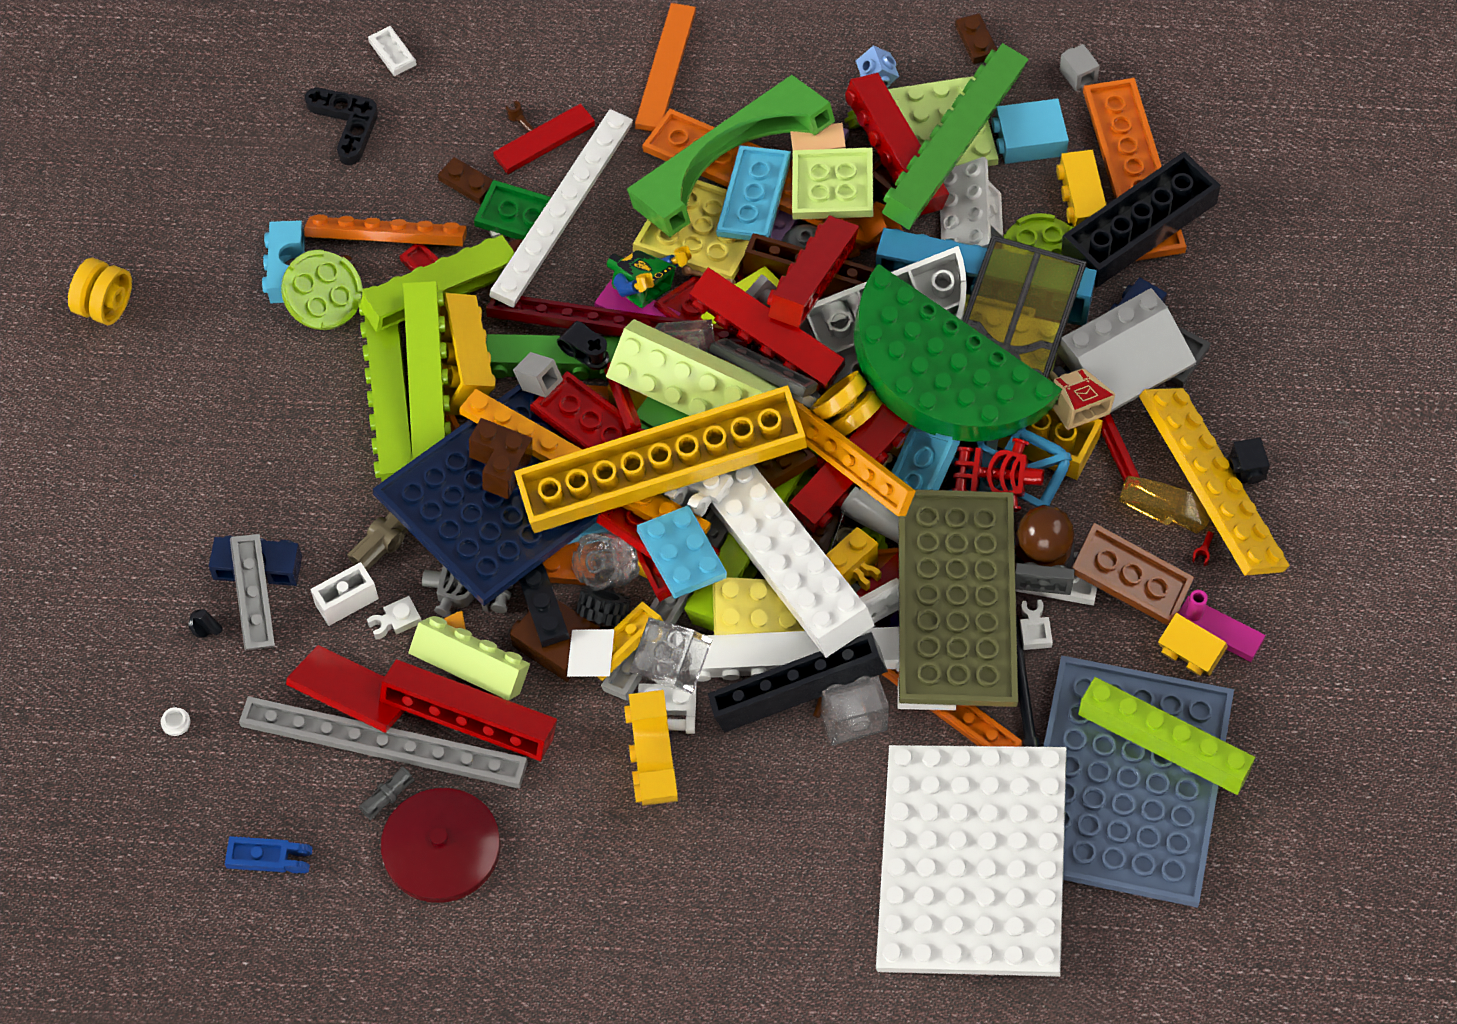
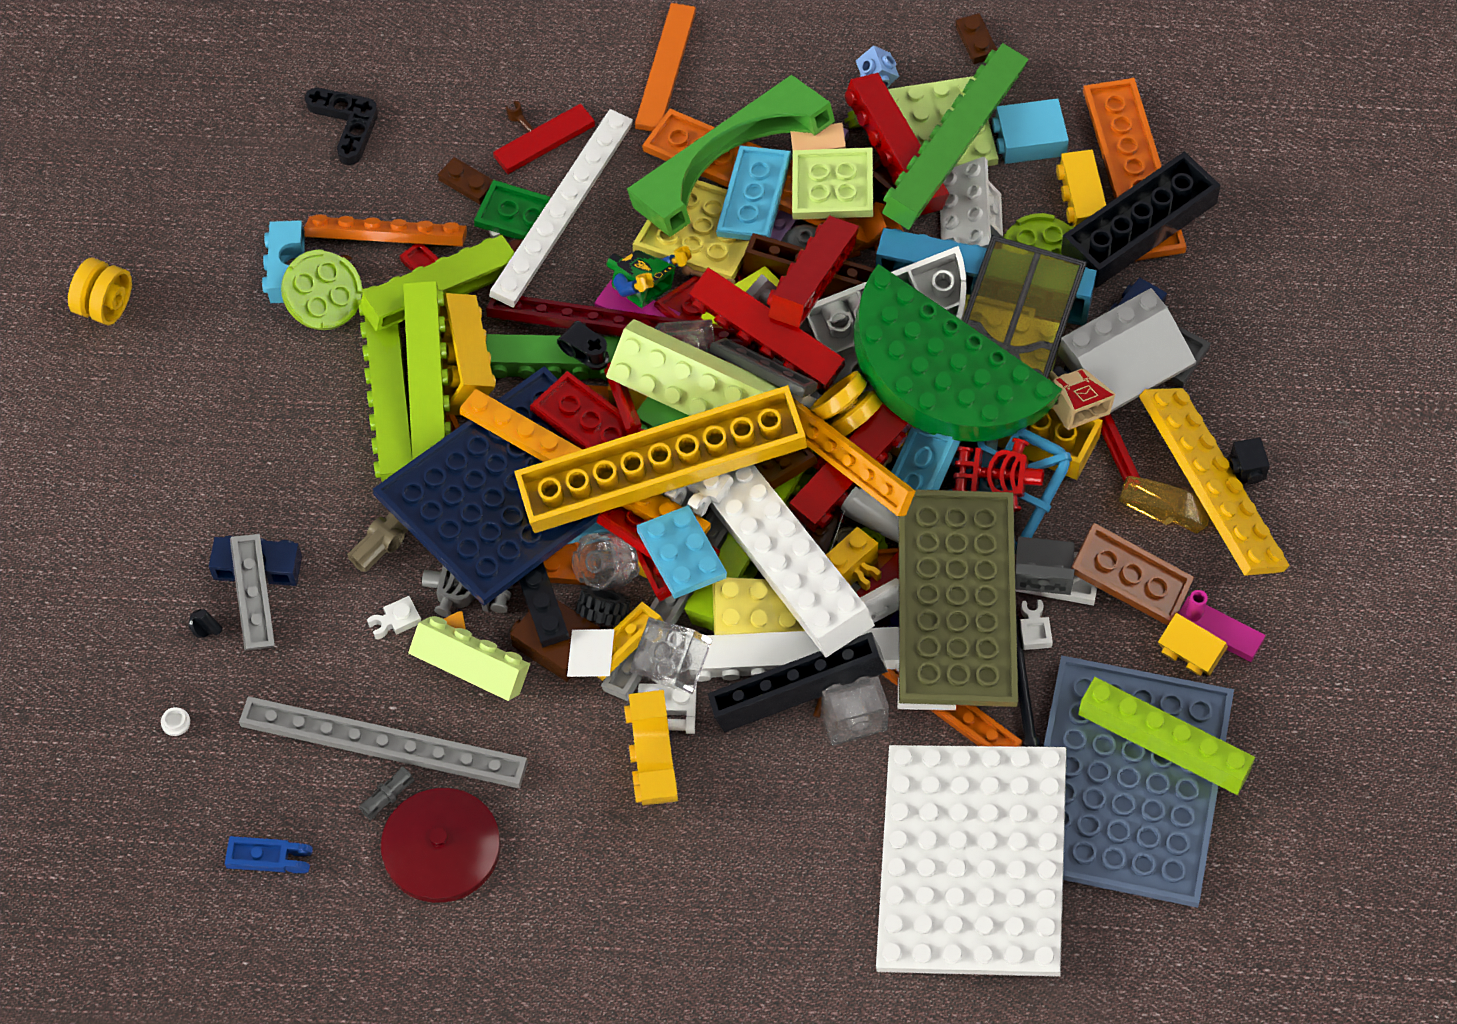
(344, 594): white brick -> none
(344, 687): red tile -> none
(392, 51): white plate -> none
(468, 710): red brick -> none
(502, 452): reddish brown brick -> none
(538, 374): light grey brick -> none
(1044, 537): reddish brown tile -> none
(1079, 67): light grey brick -> none
(1203, 550): red hand -> none

